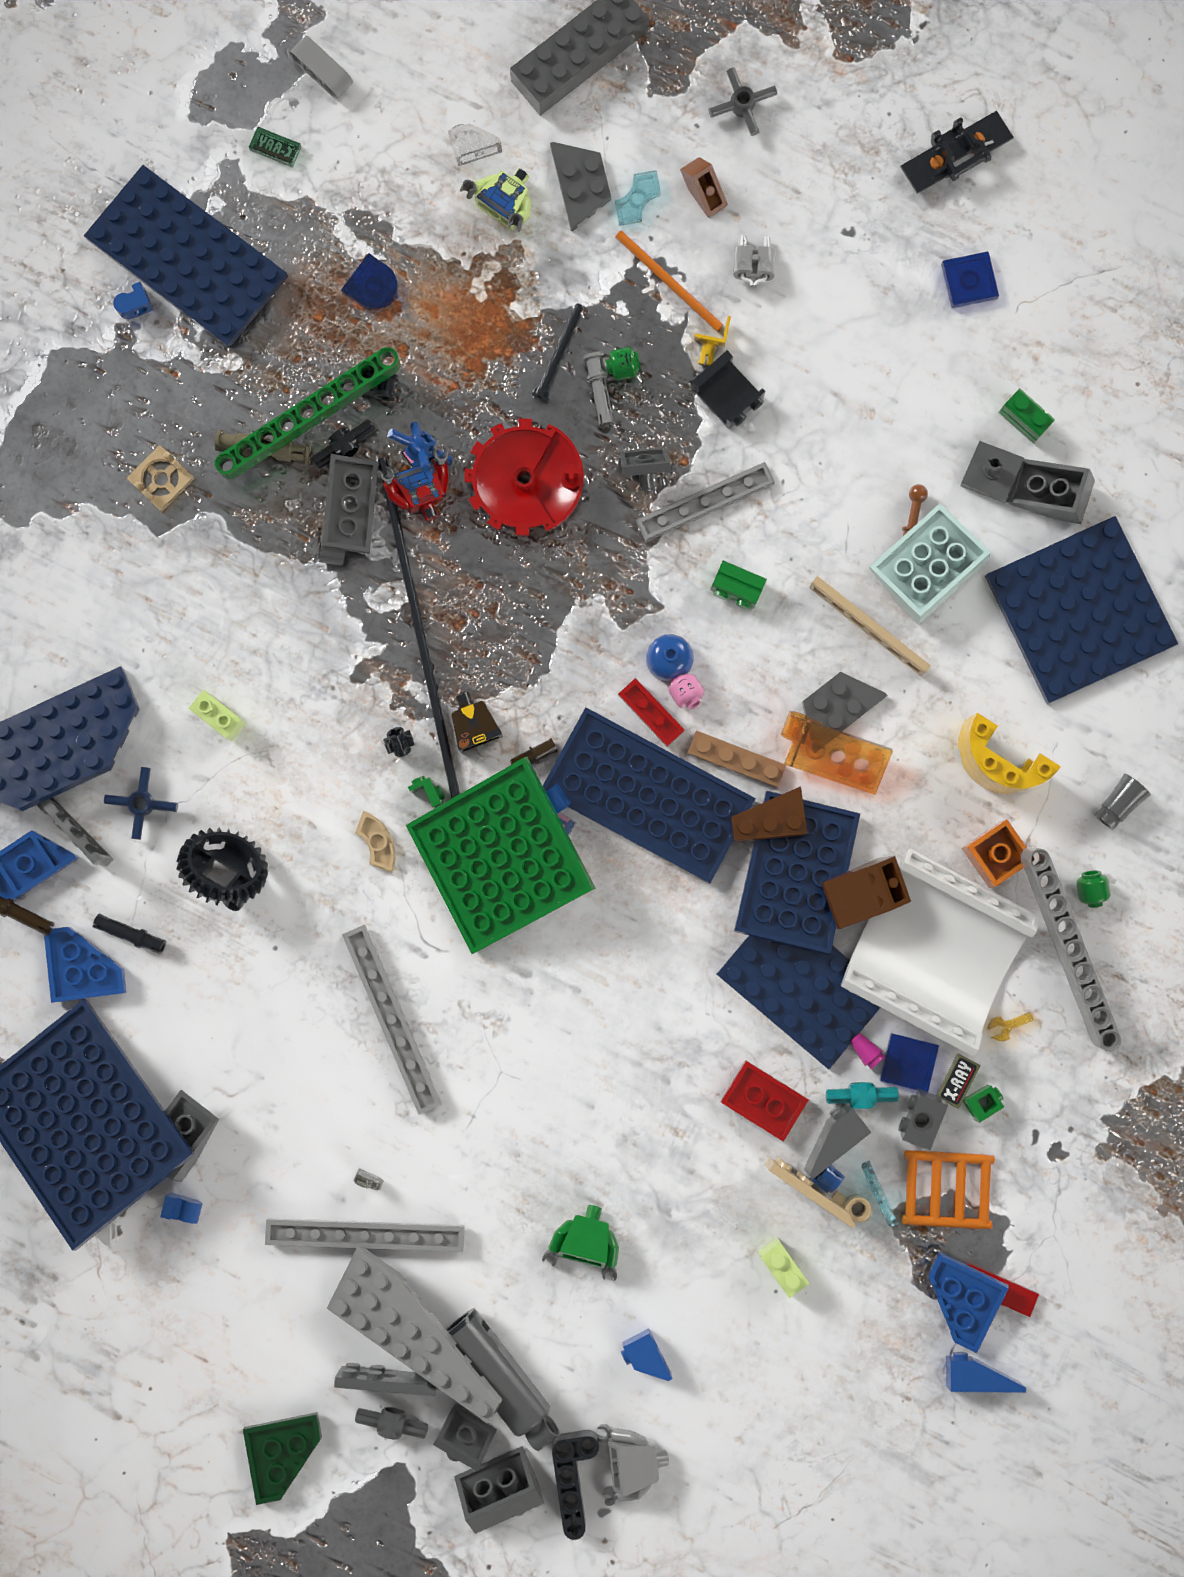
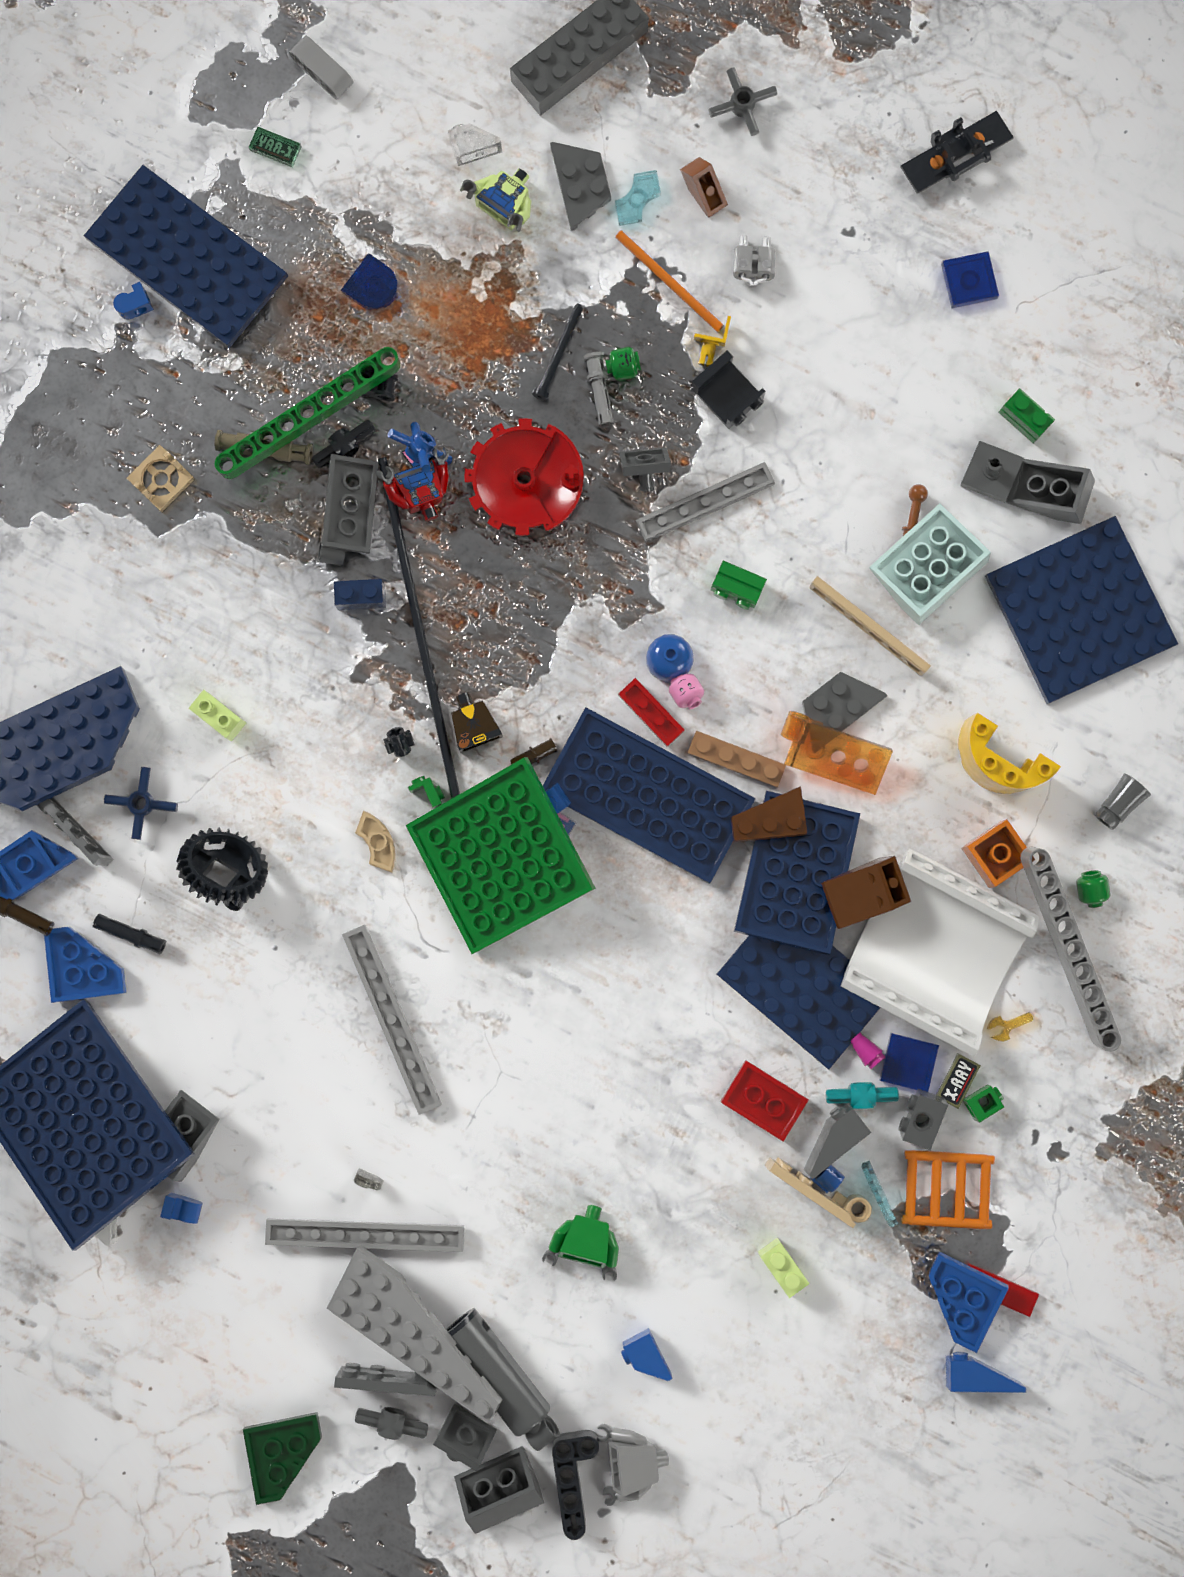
(359, 594): none -> dark blue brick

